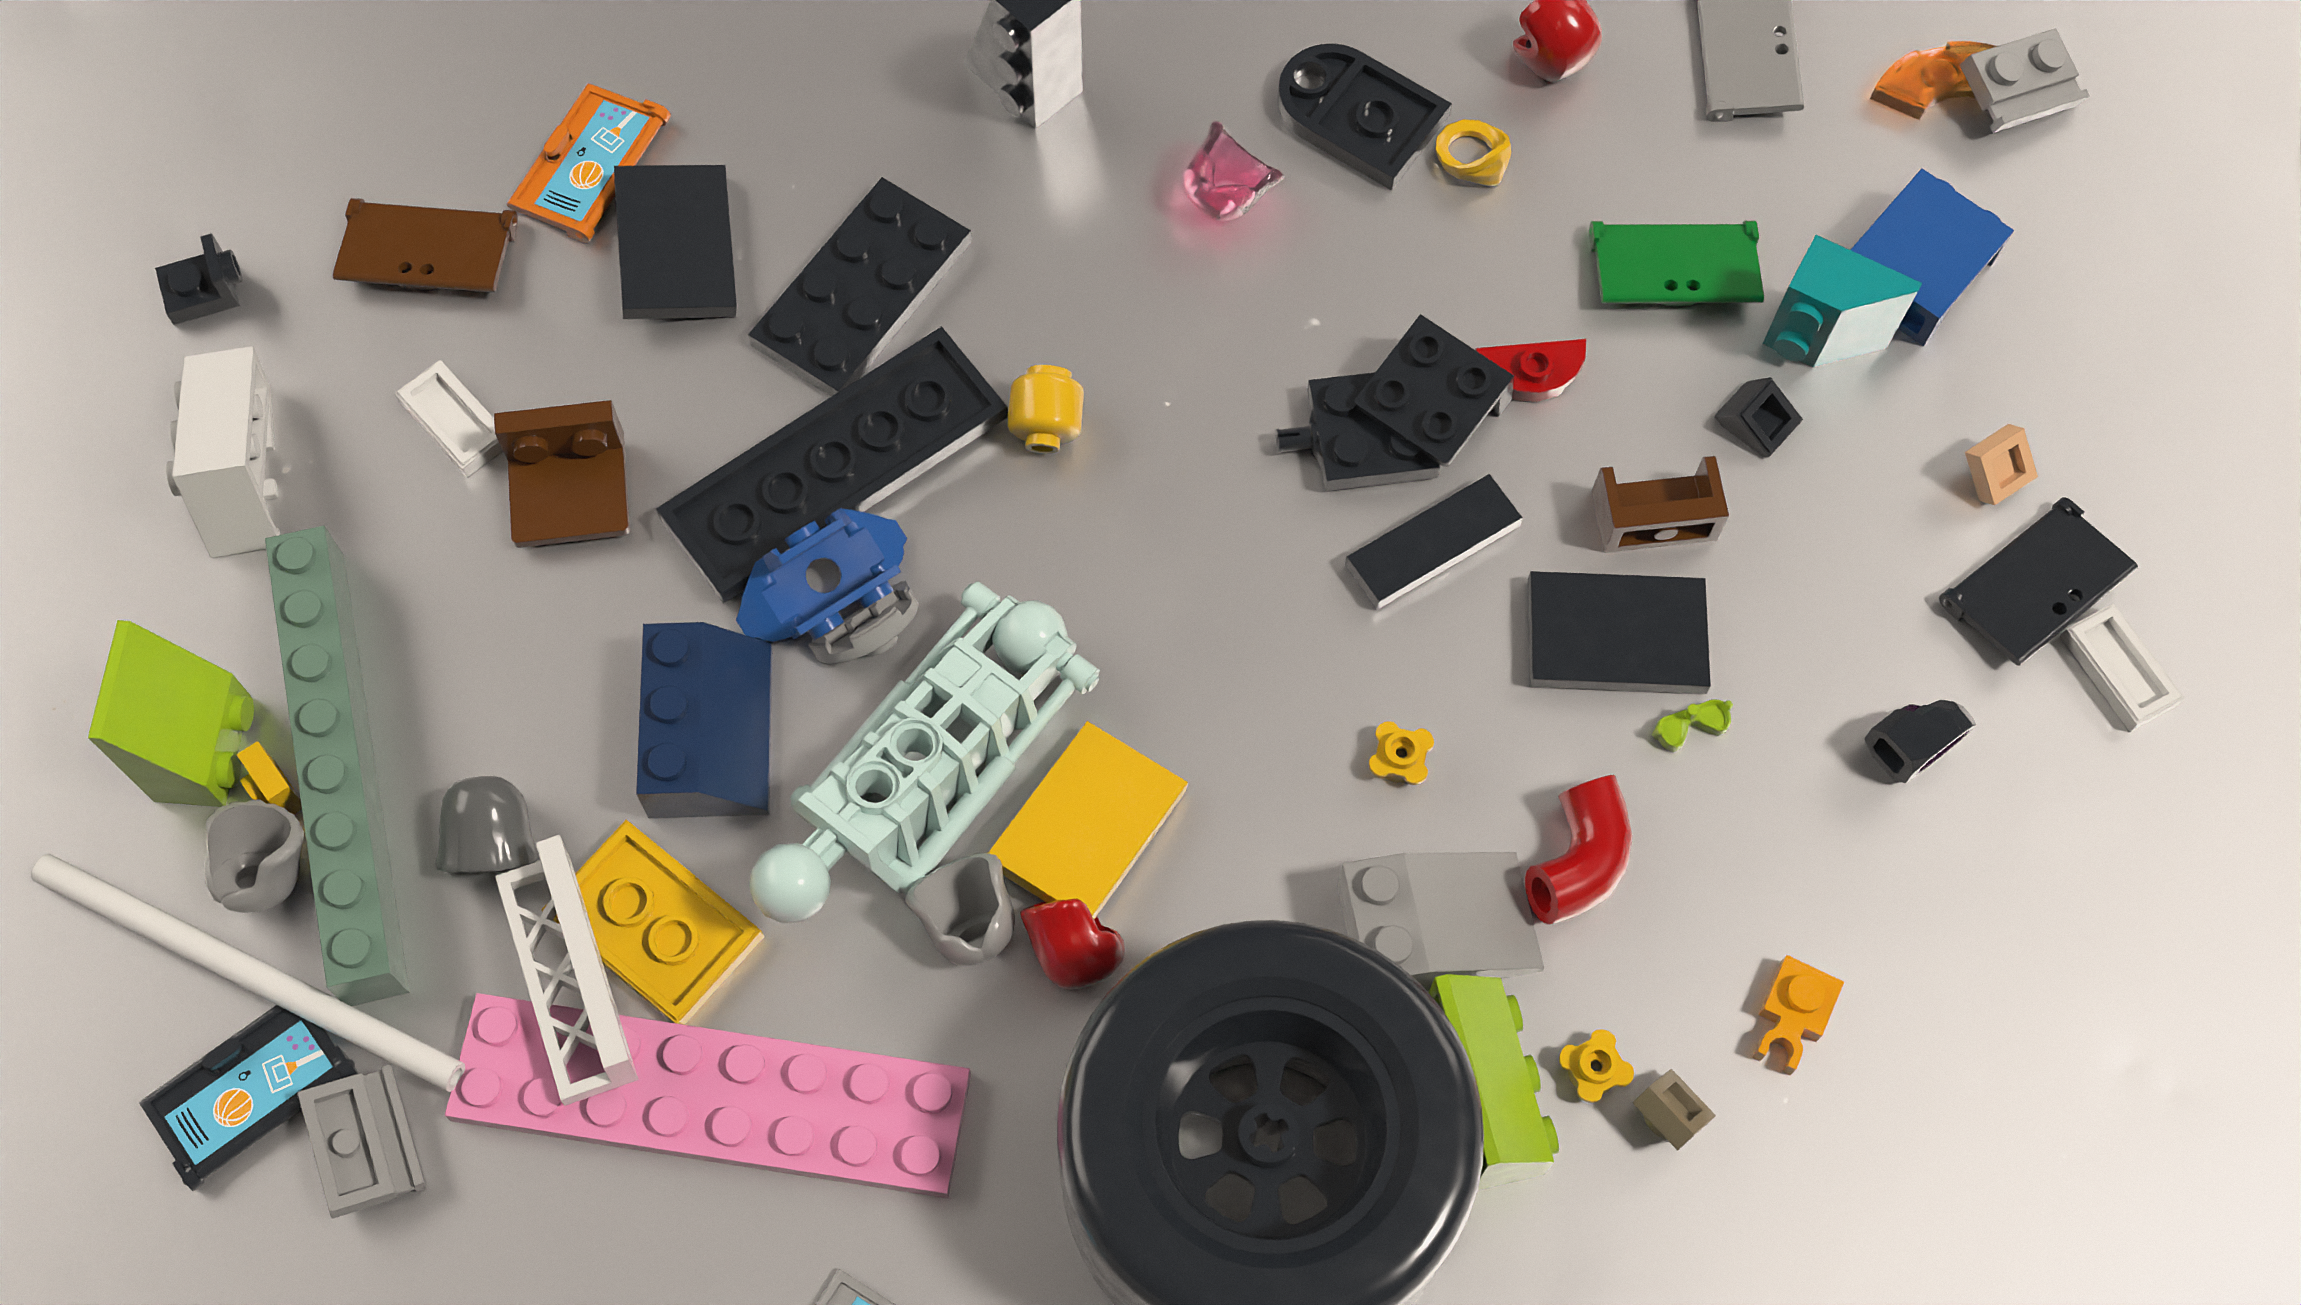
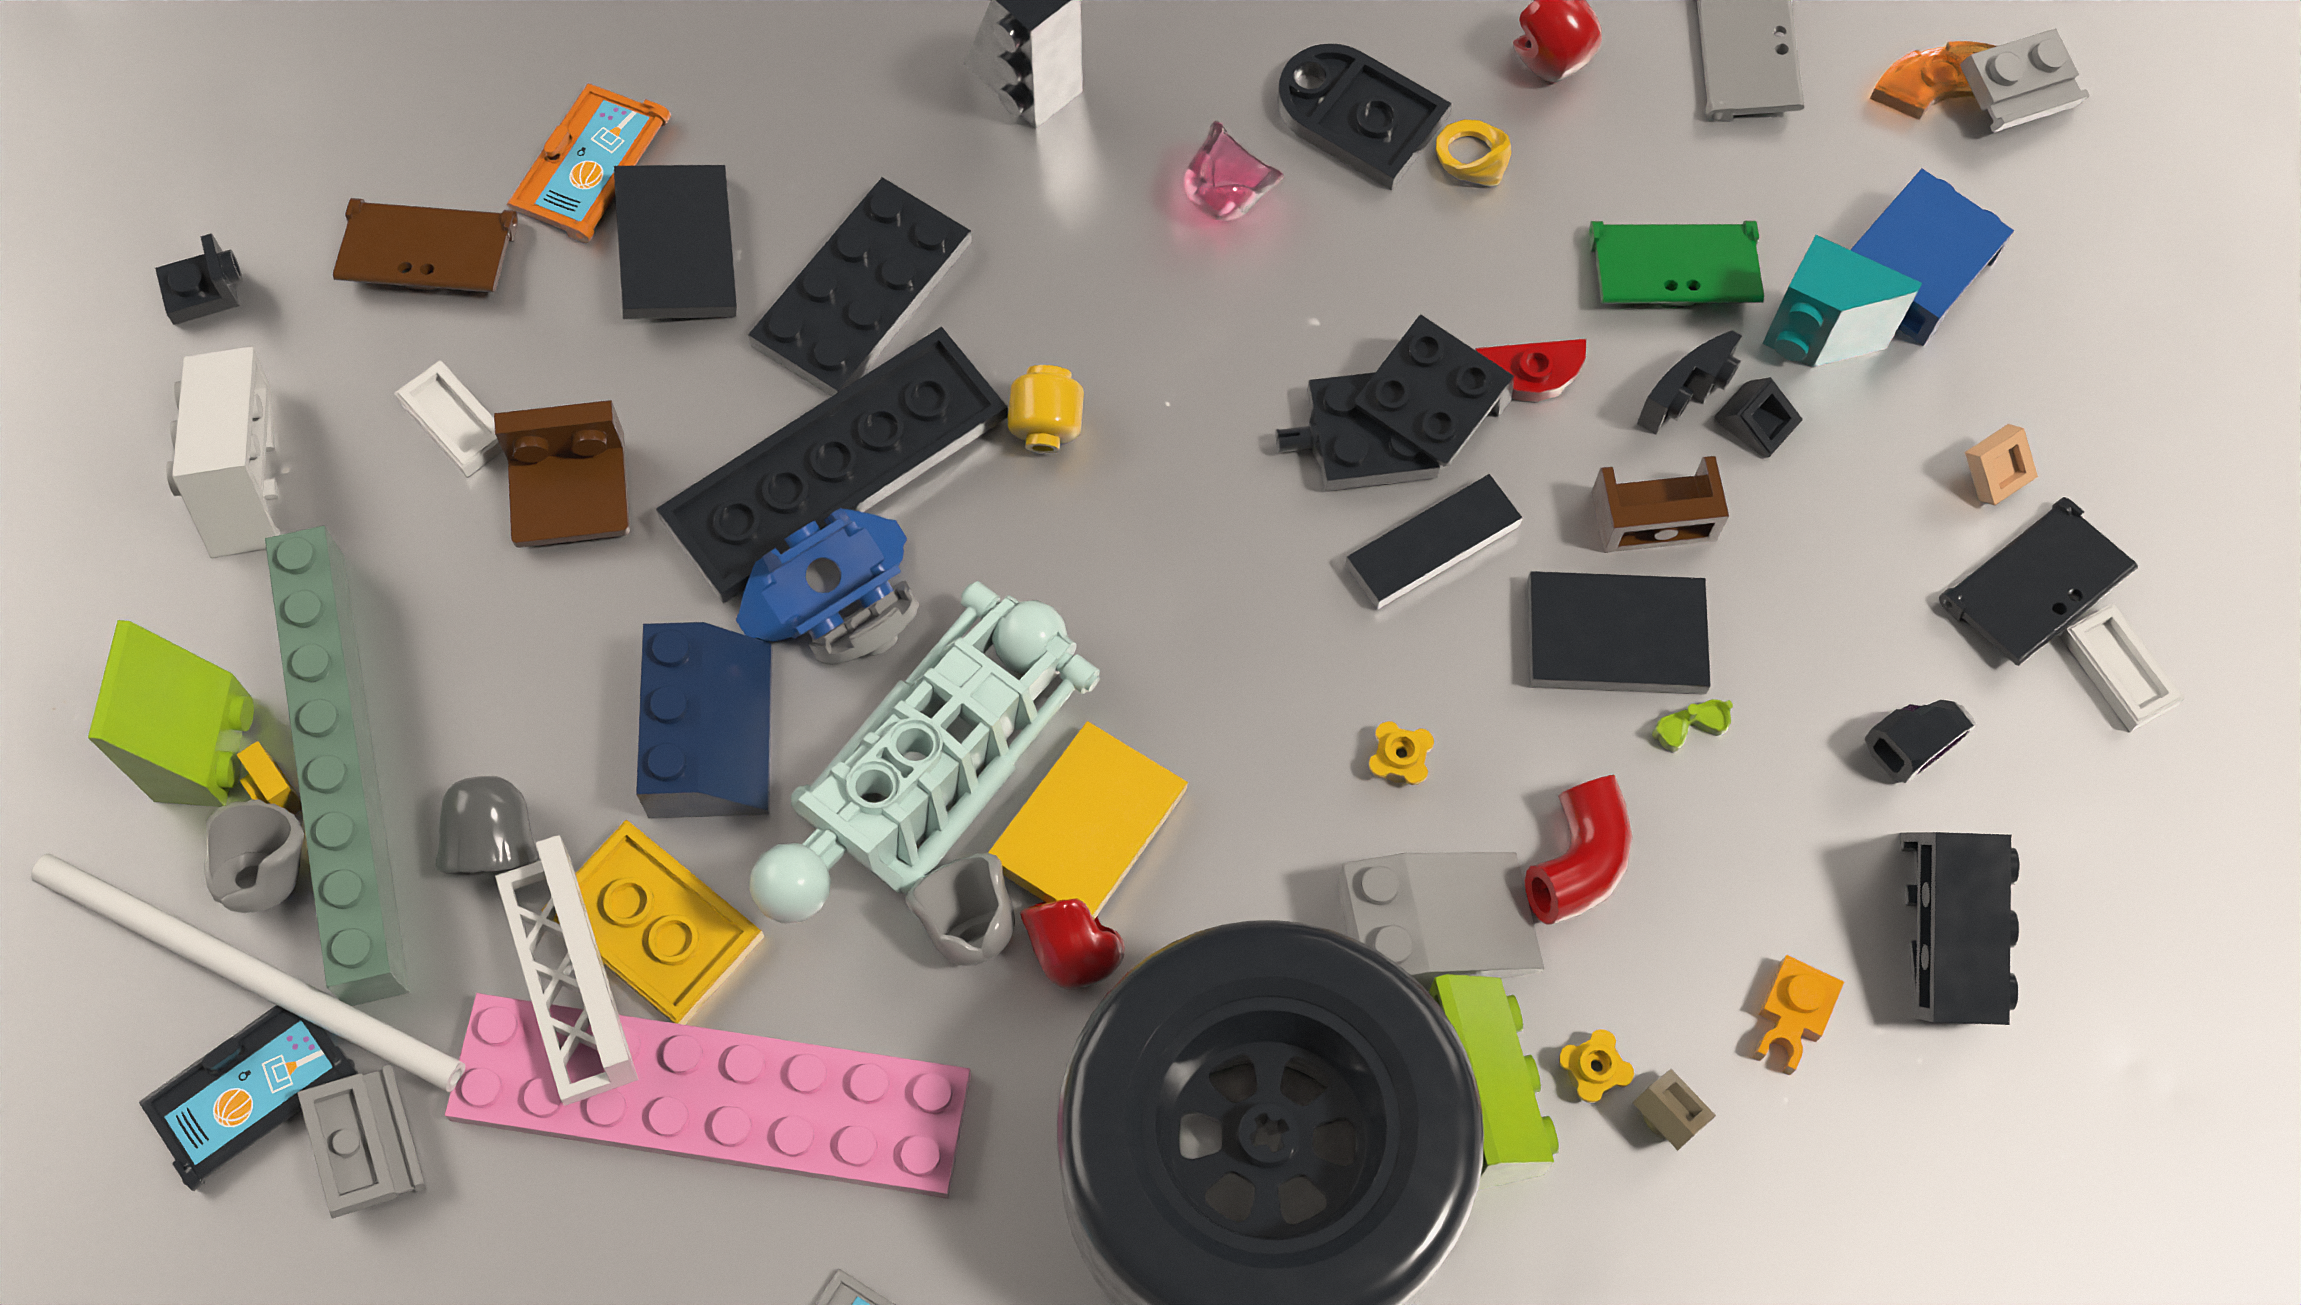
(1691, 377): none -> black slope
(1963, 926): none -> black wedge

